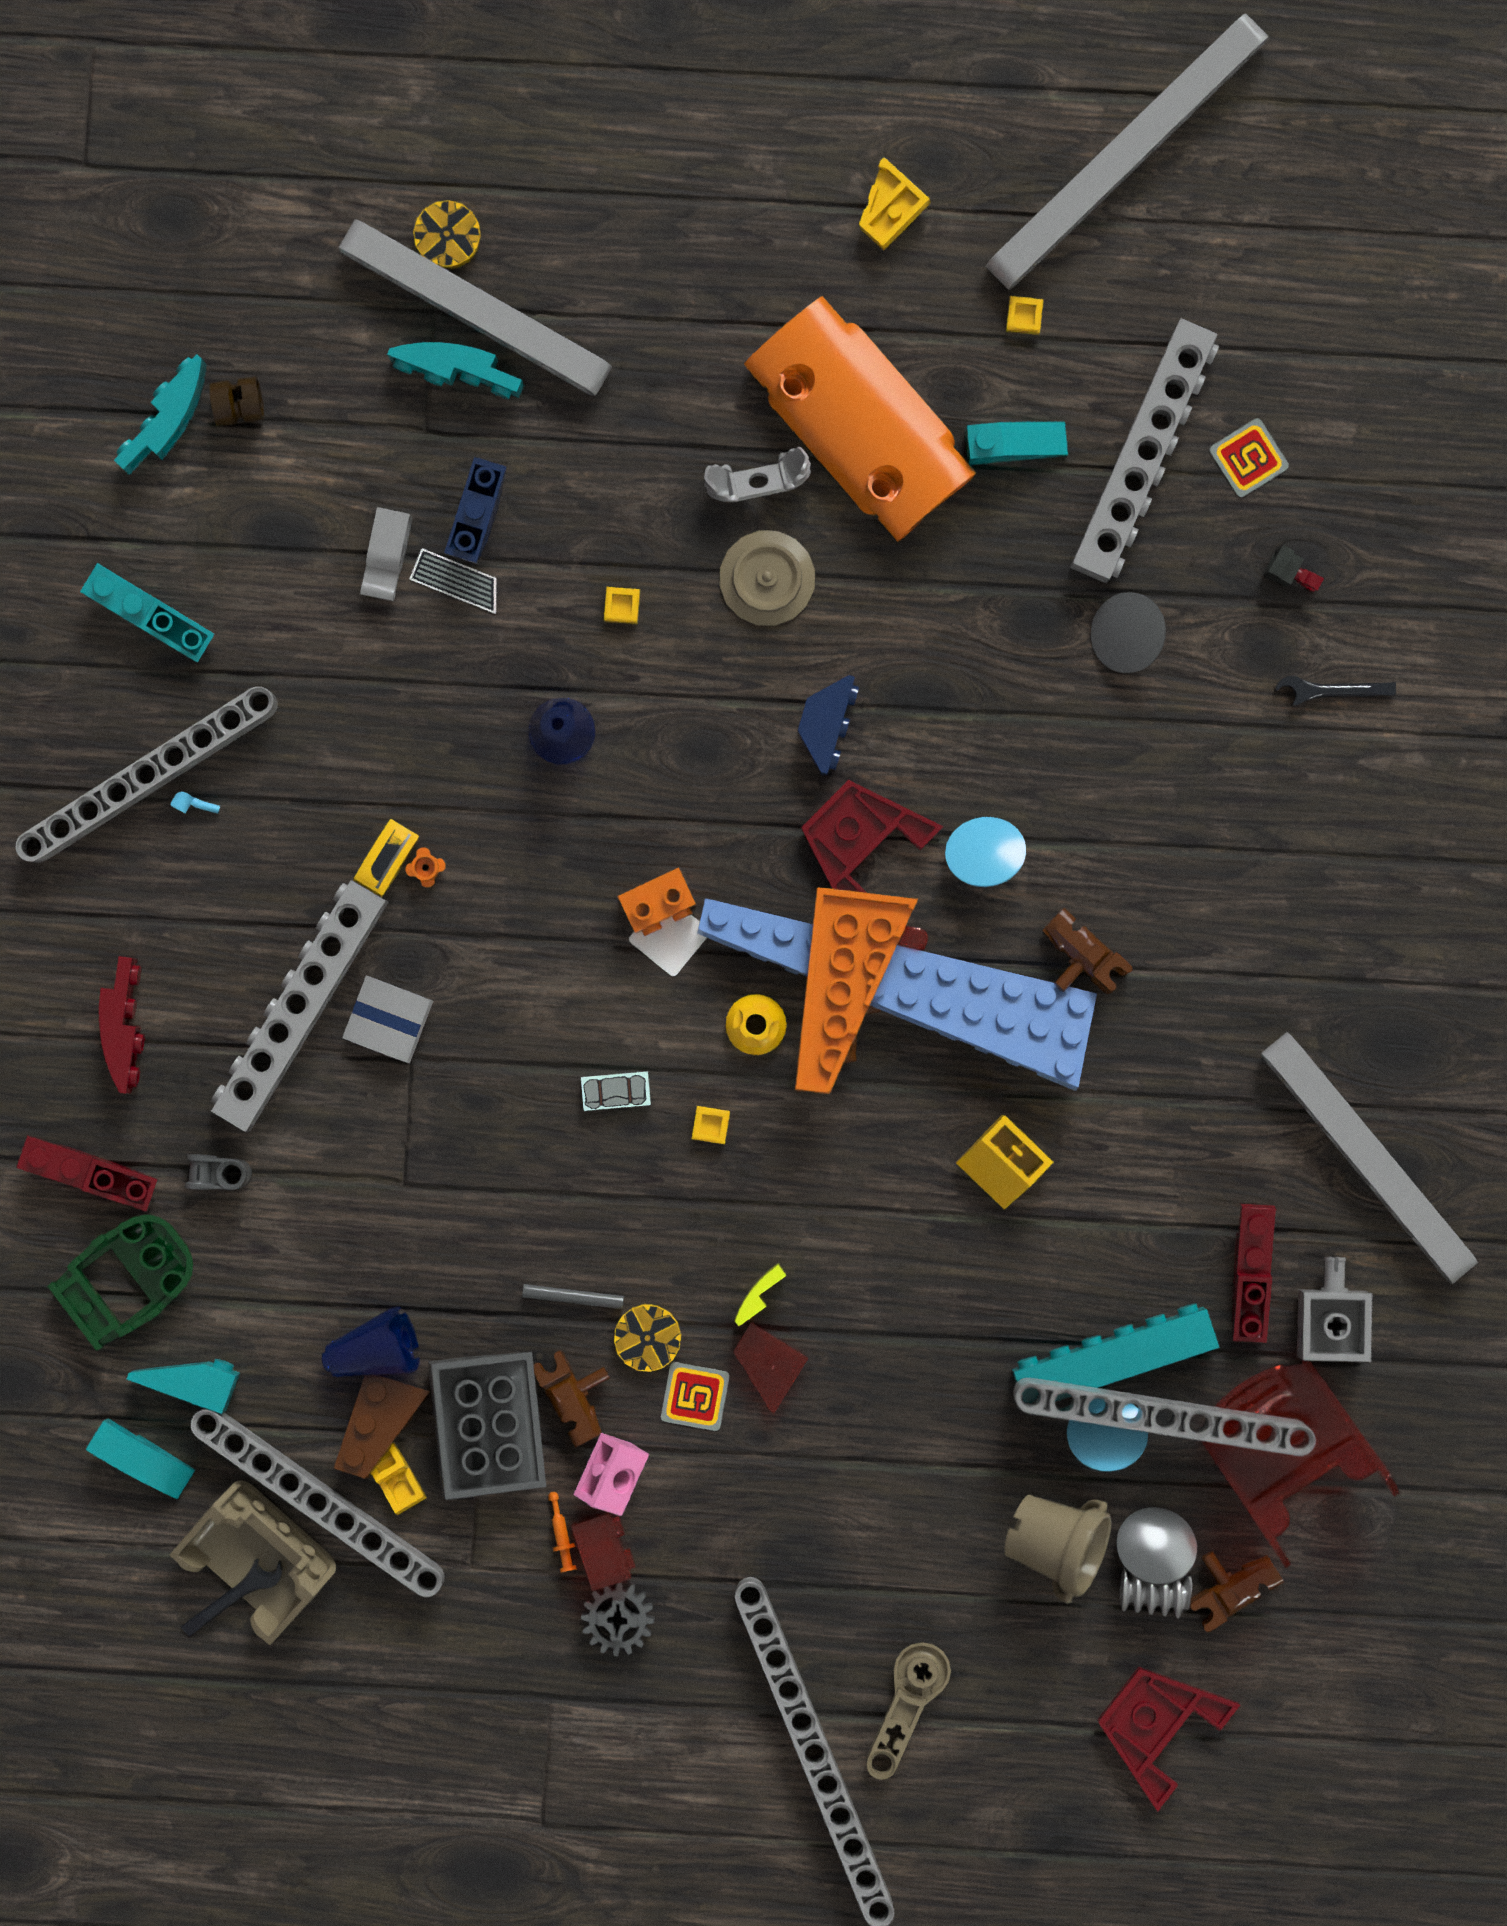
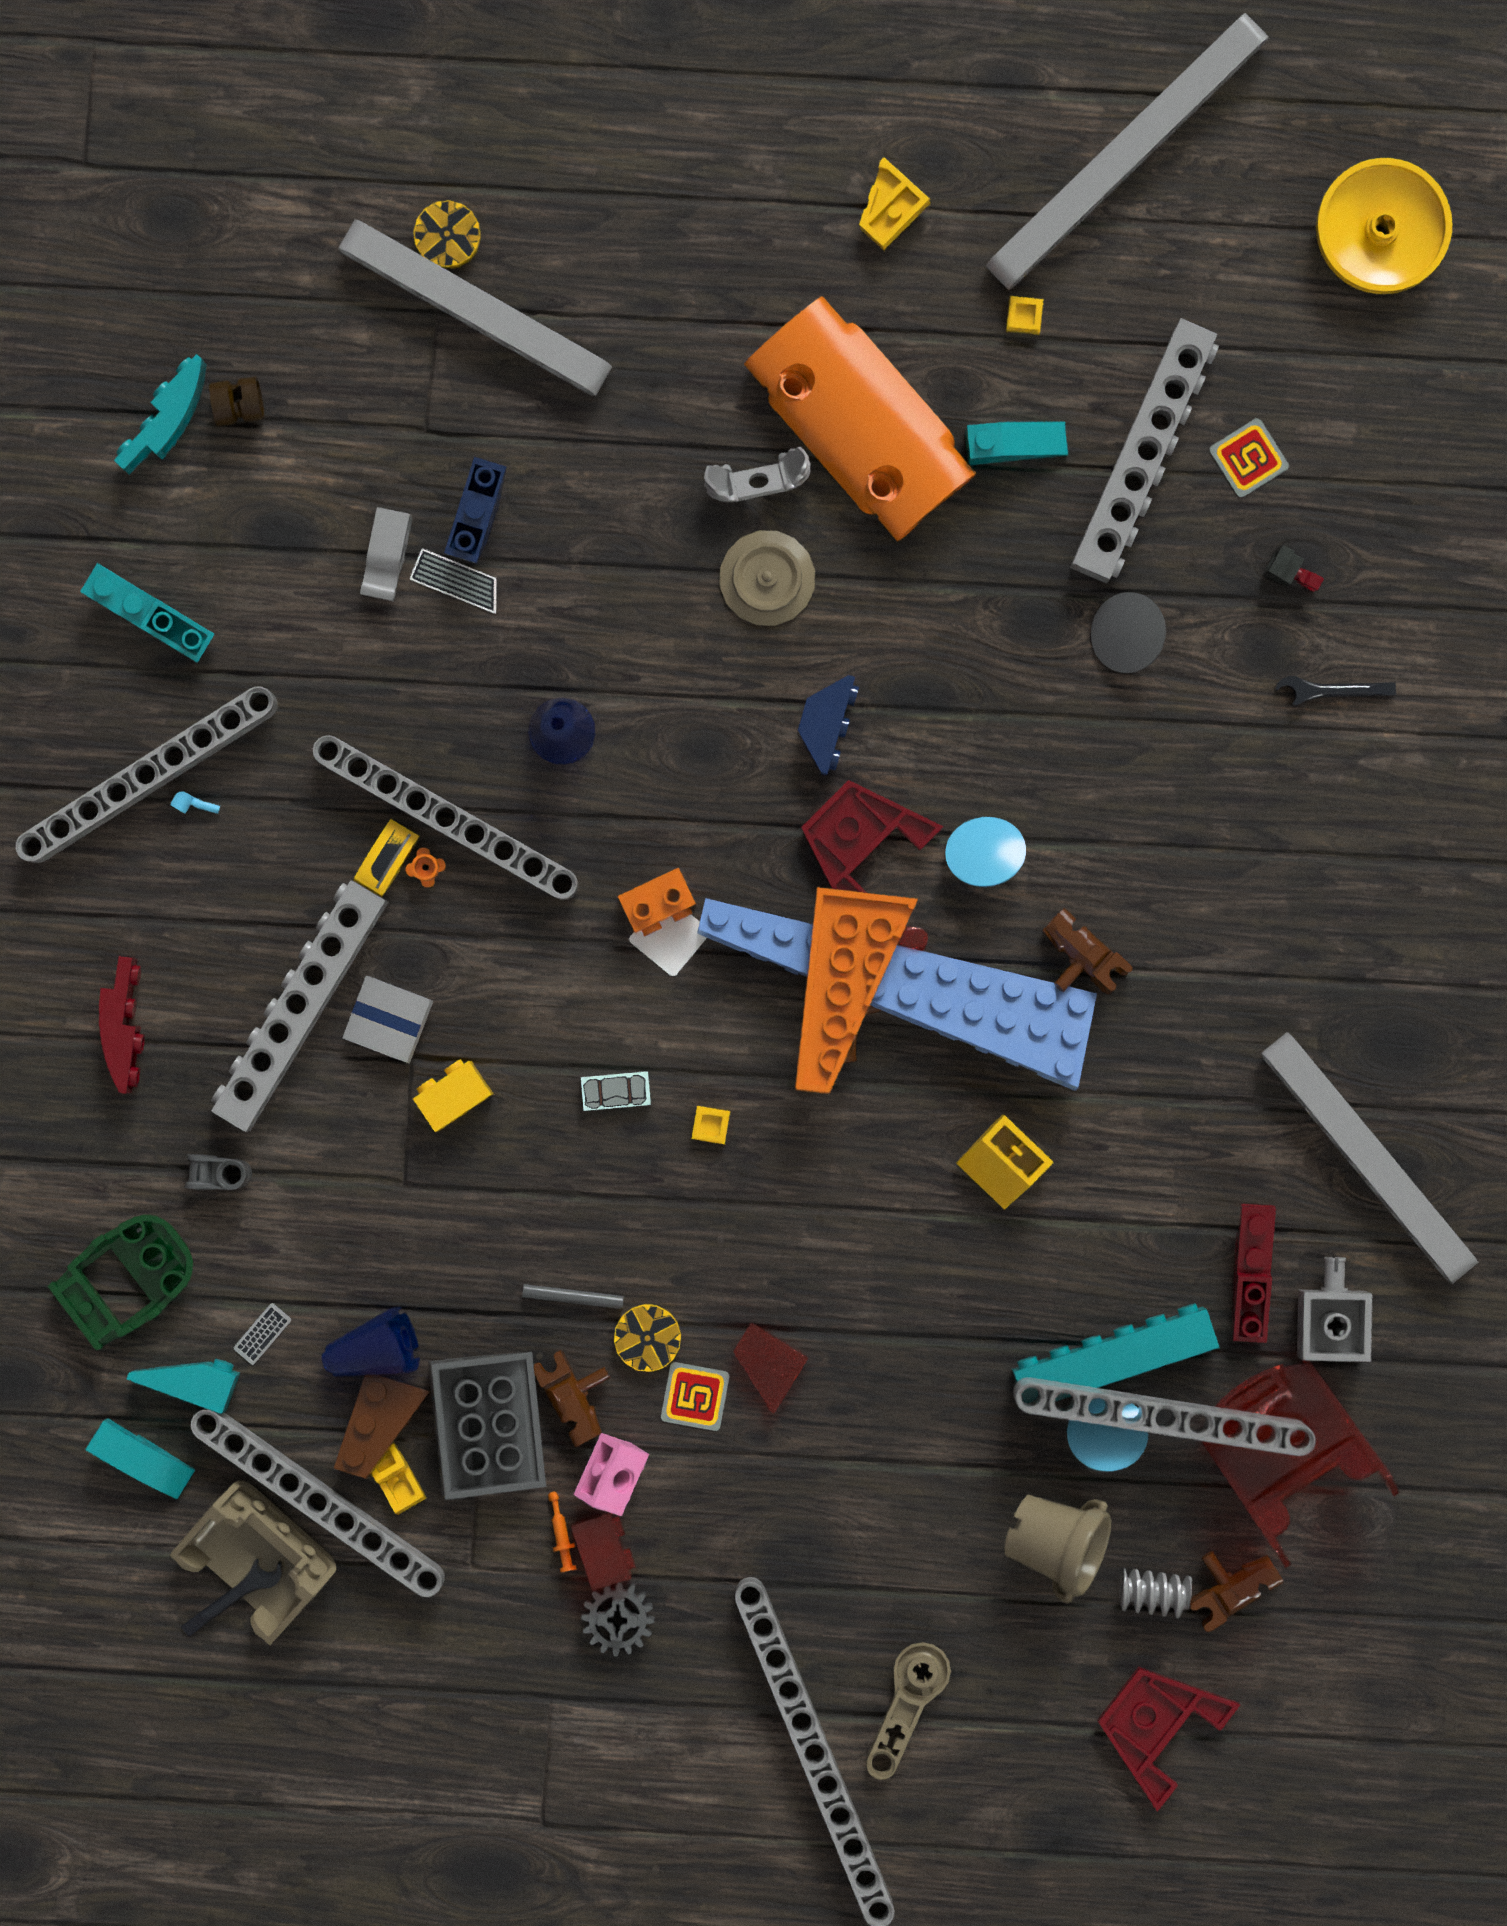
(87, 1172): dark red slope -> none
(262, 1333): none -> sticker
(429, 815): none -> light grey beam
(443, 361): teal slope -> none
(452, 1095): none -> yellow brick
(622, 605): yellow tile -> none
(753, 1302): neon yellow slope -> none
(774, 1029): yellow piece -> none
(1156, 1545): dark grey shield -> none
(1390, 196): none -> yellow dish

